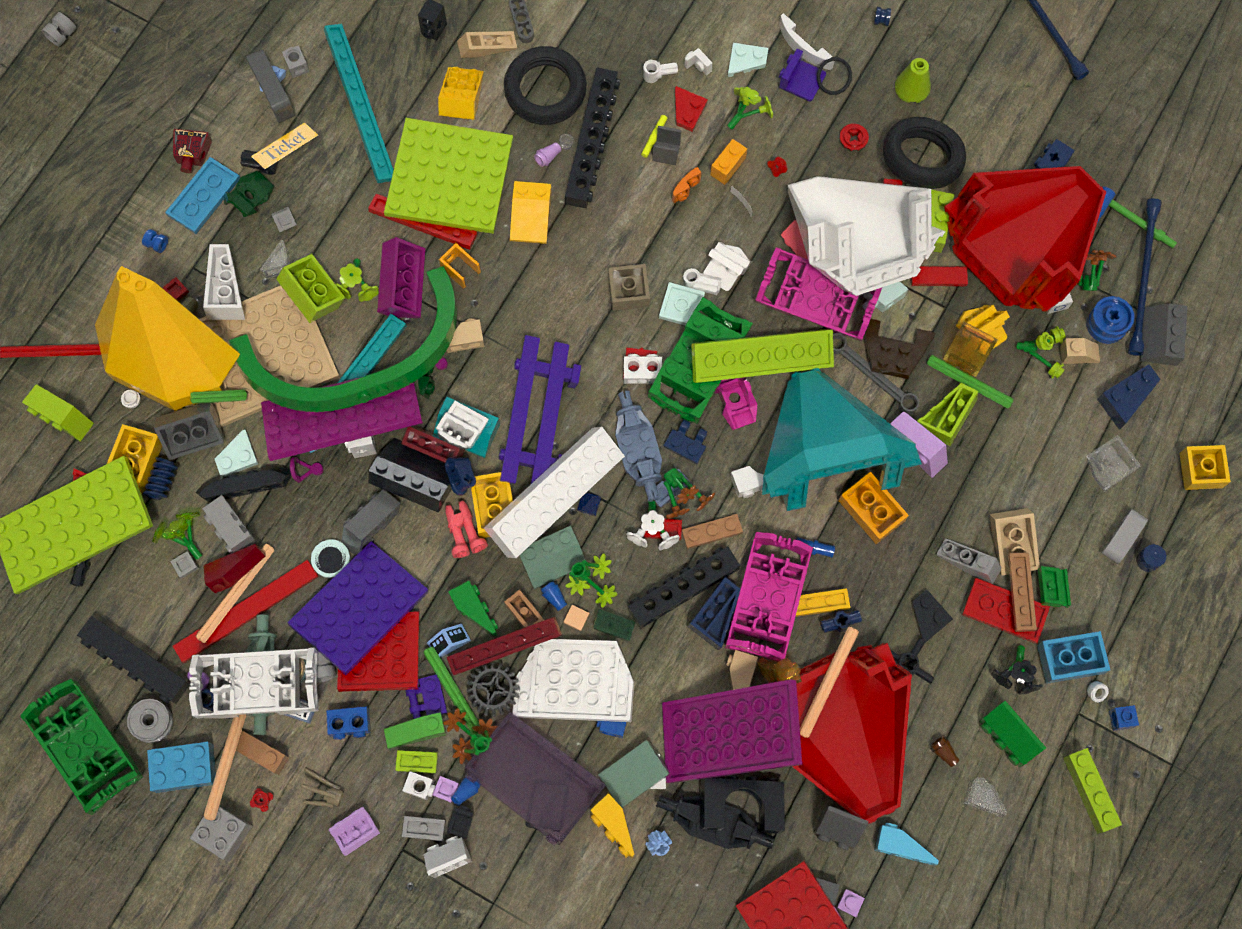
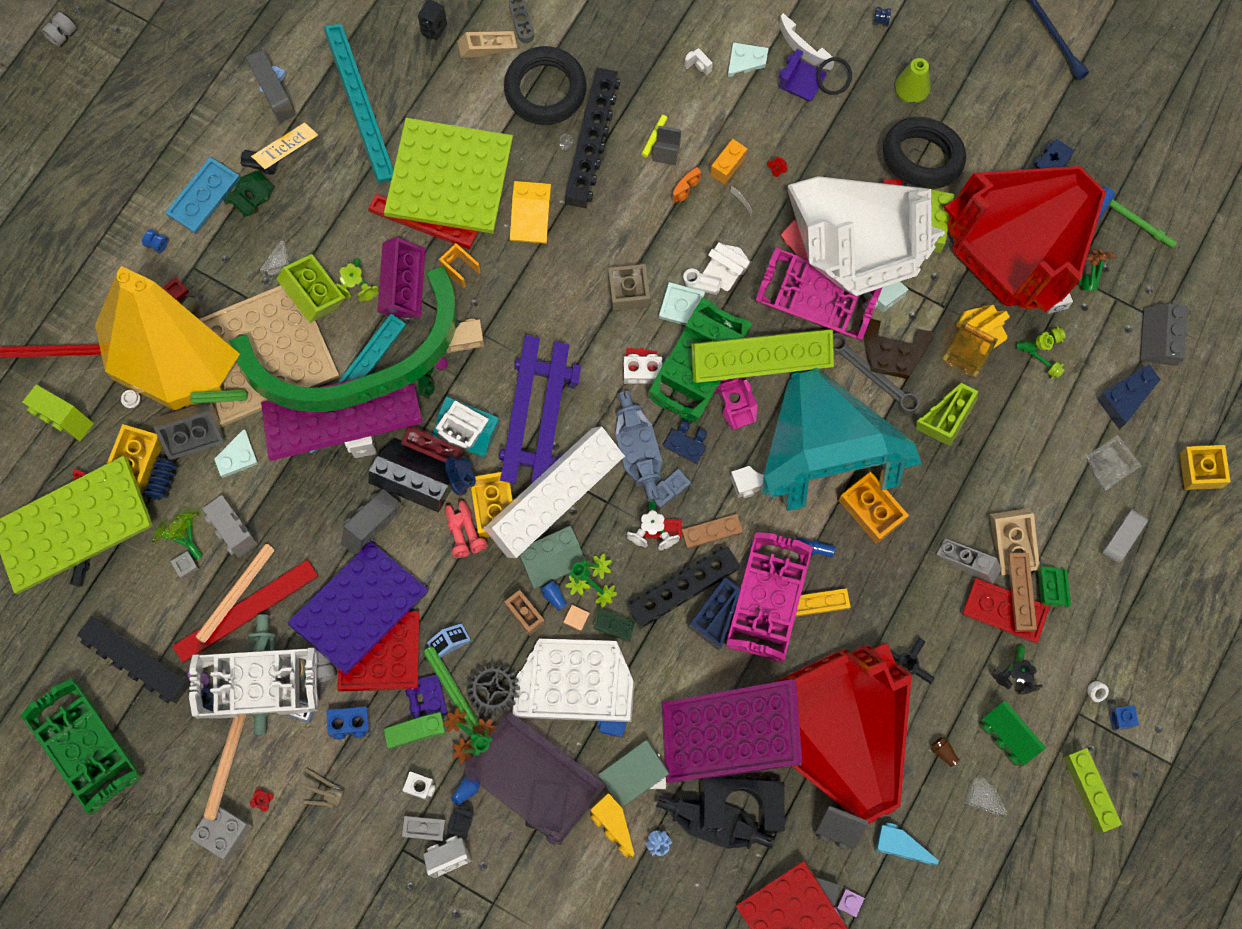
(158, 729): light grey wheel -> none
(181, 767): dark azure brick -> none
(190, 148): dark red torso -> none
(222, 292): white wedge -> none
(231, 568): dark red slope -> none
(252, 482): black brick -> none
(261, 753): medium nougat slope -> none
(283, 219): light grey plate -> none
(298, 67): light grey brick -> none
(316, 469): magenta piece -> none
(330, 558): tile -> none
(354, 831): lavender bracket -> none
(416, 762): lime plate -> none
(445, 789): lavender plate -> none
(460, 93): yellow slope -> none
(468, 604): green slope -> none
(504, 645): dark red plate -> none
(547, 154): lavender cone -> none
(589, 504): clear blue tile -> none
(660, 70): white axle -> none
(675, 479): plant -> none
(688, 108): red wing -> none
(741, 669): tan slope -> none
(746, 97): lime plant -> none
(780, 671): clear yellow slope -> none
(828, 682): light nougat axle -> none
(850, 619): dark blue axle -> none
(854, 129): red gear -> none
(929, 447): lavender wedge -> none
(929, 615): black wing -> none
(940, 276): red tile -> none
(970, 381): bright green axle -> none
(1073, 657): dark azure brick -> none
(1079, 351): tan slope -> none
(1110, 320): blue wheel -> none
(1136, 345): dark blue hose -> none
(1151, 558): dark blue piece -> none

